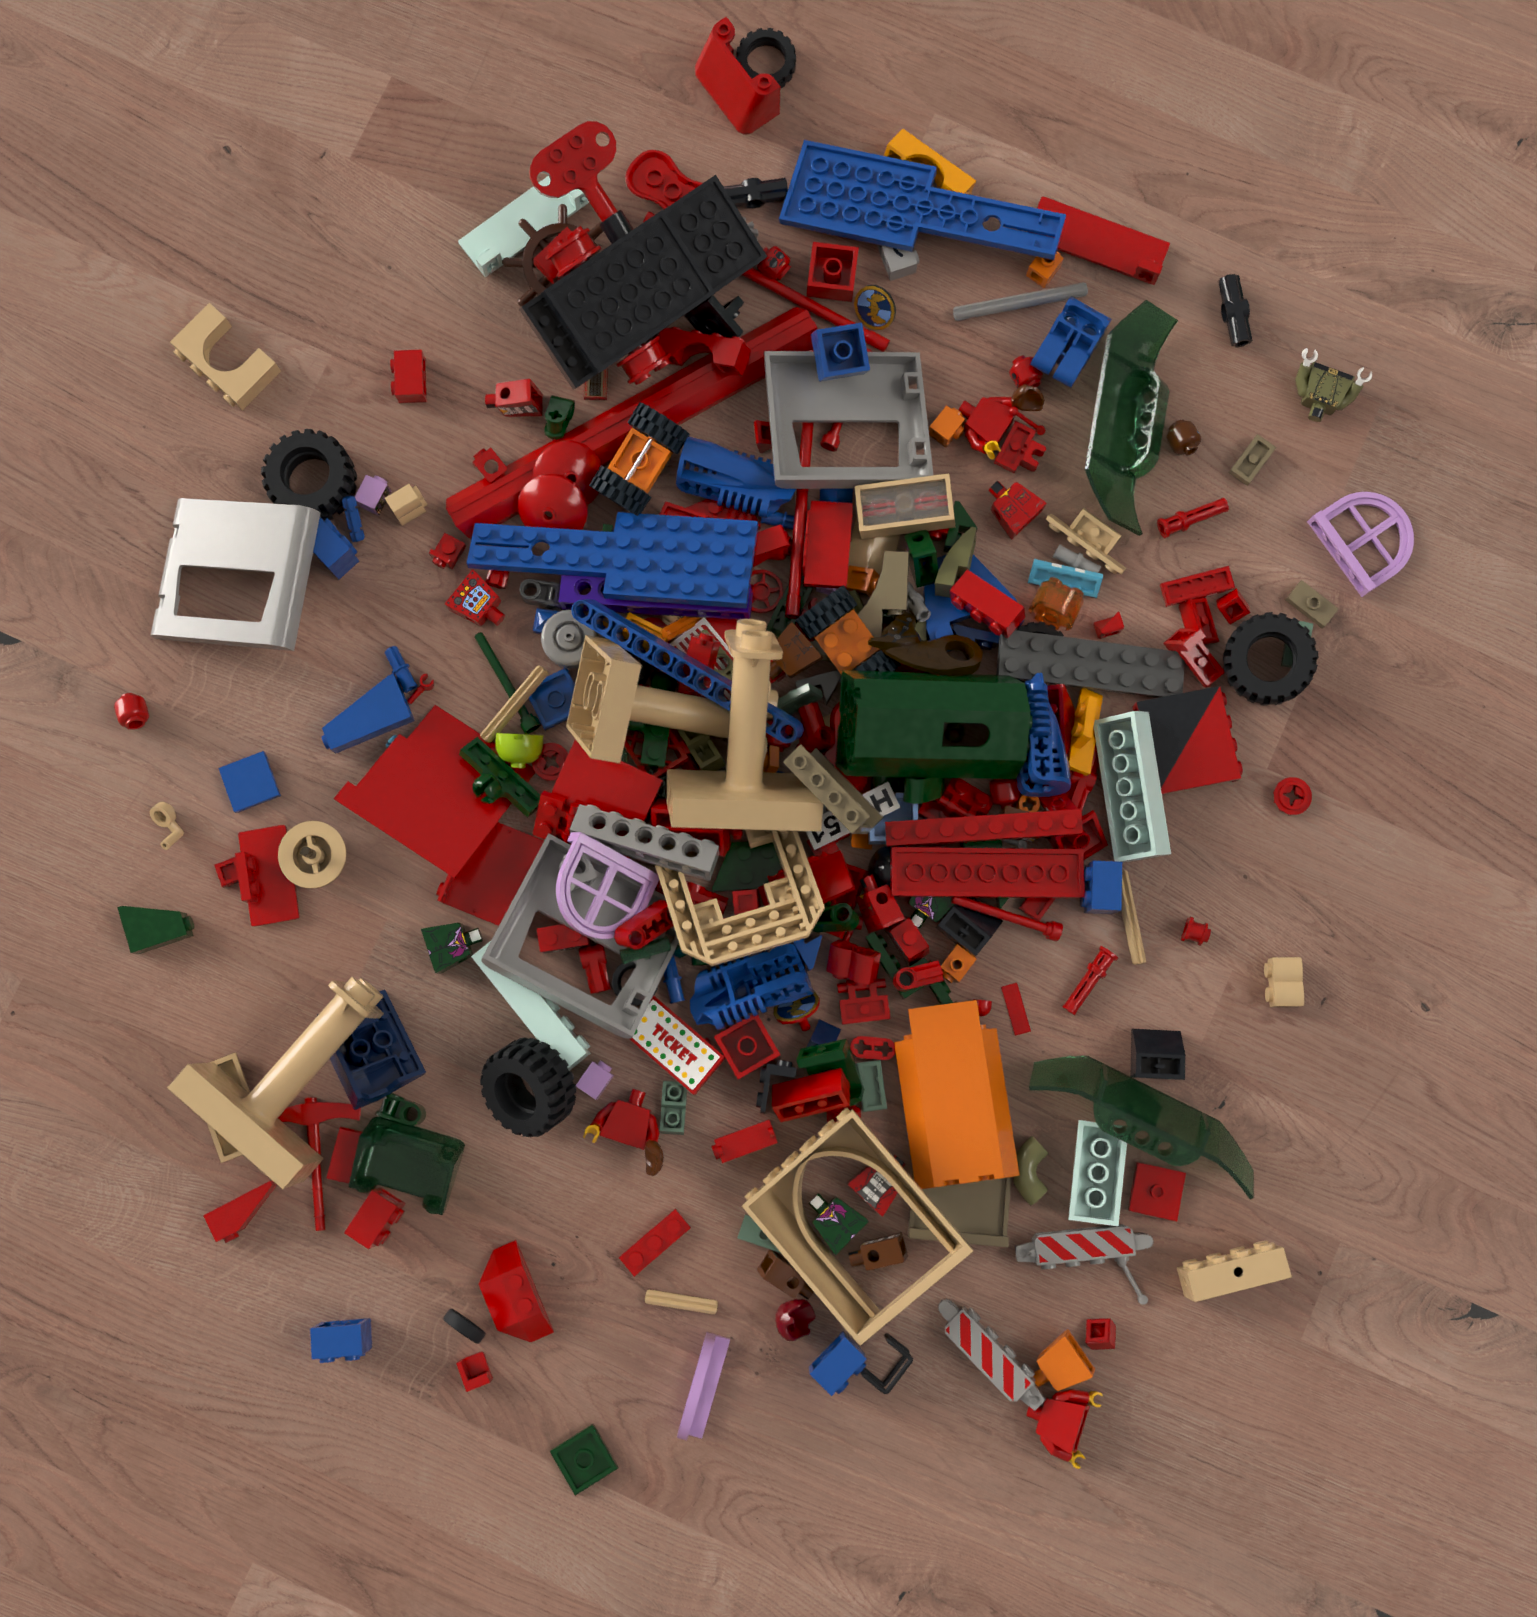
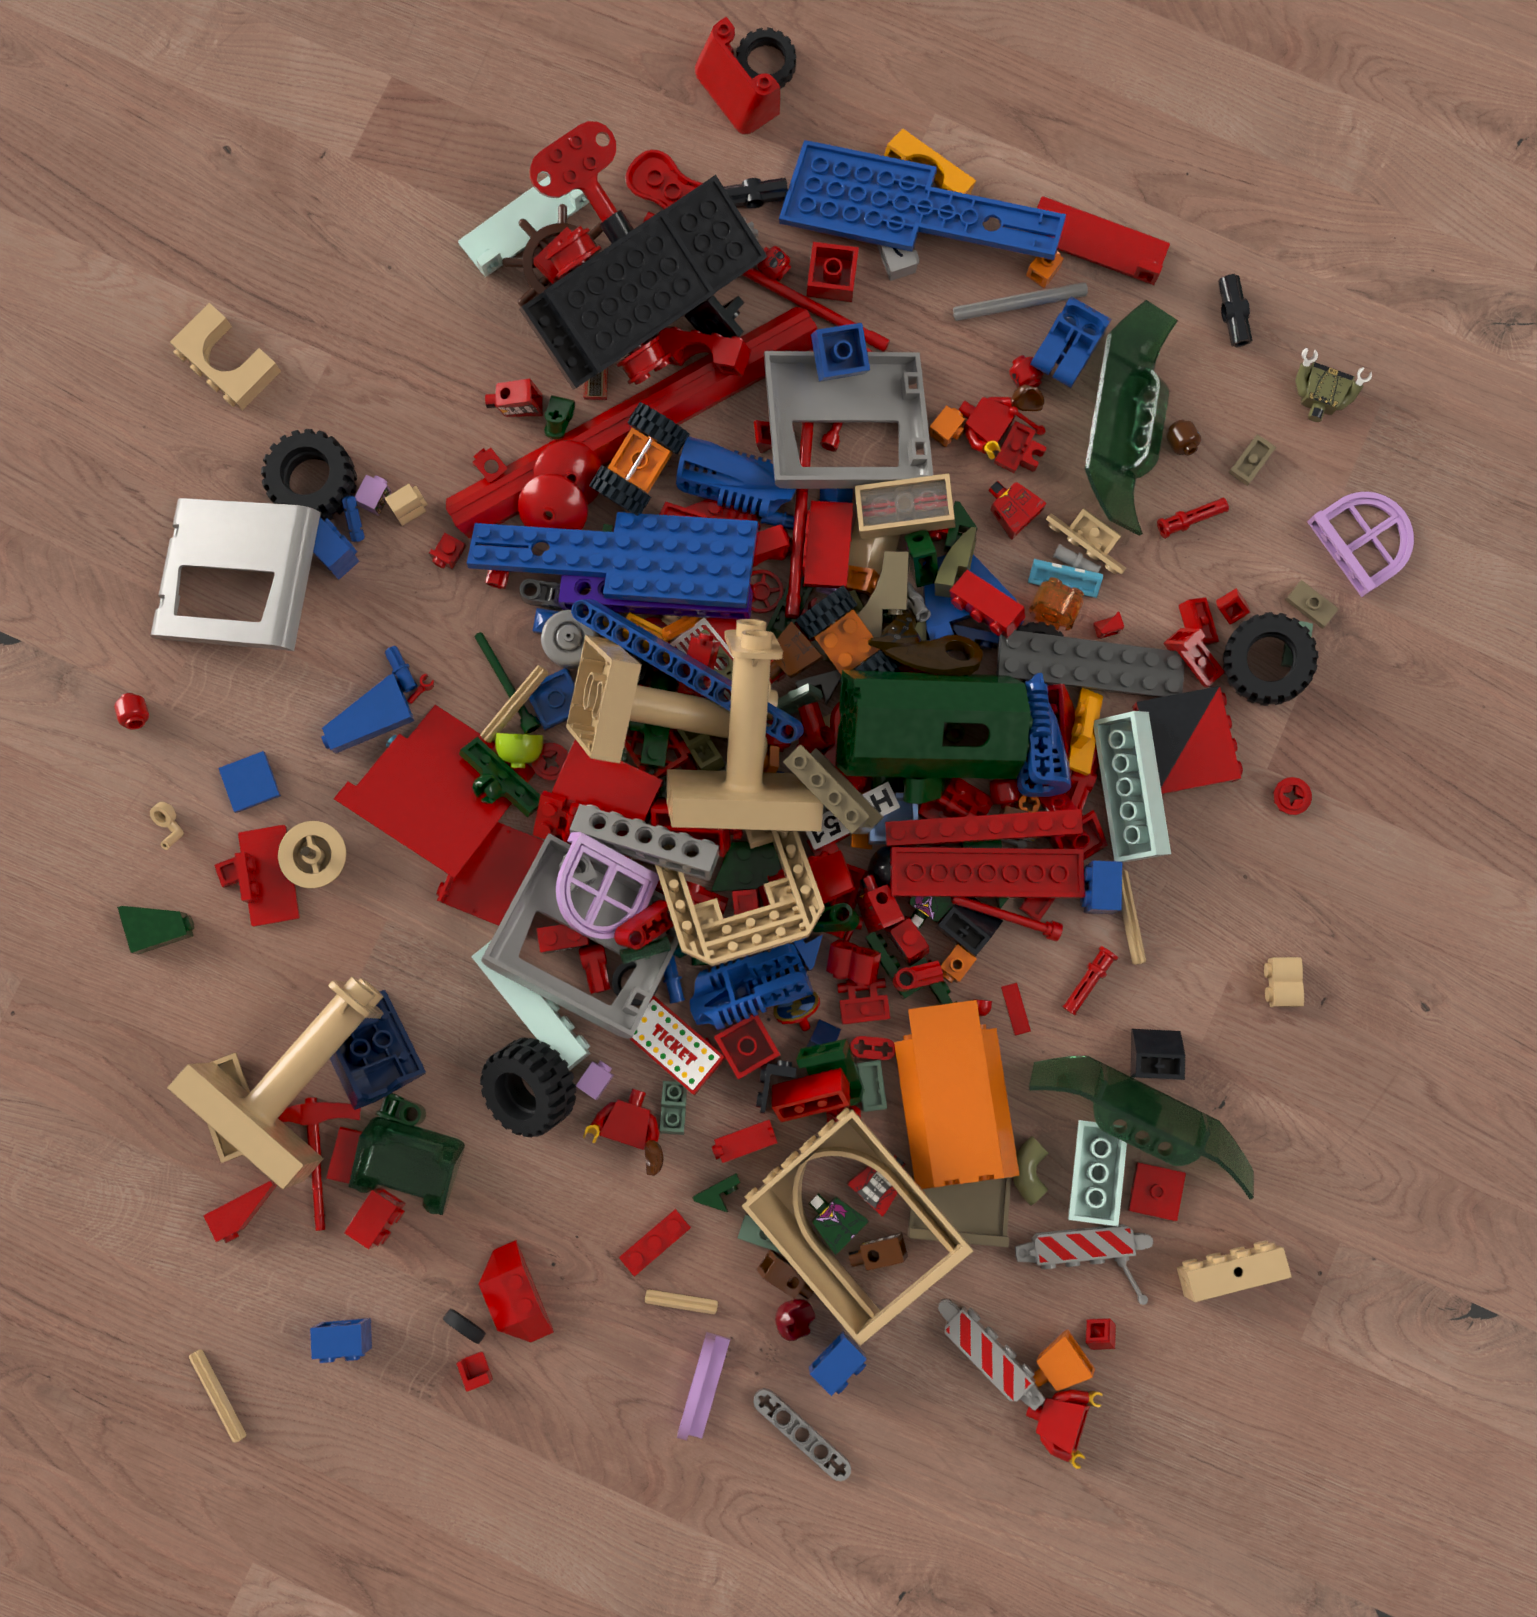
(217, 1396): none -> tan axle
(409, 376): red brick -> none
(449, 945): dark green torso -> none
(475, 601): red torso -> none
(584, 1459): dark green tile -> none
(711, 1196): none -> dark green slope
(808, 1445): none -> light grey beam
(866, 1374): black piece -> none
(875, 307): shield -> none
(1195, 931): red brick -> none
(1197, 586): red plate -> none

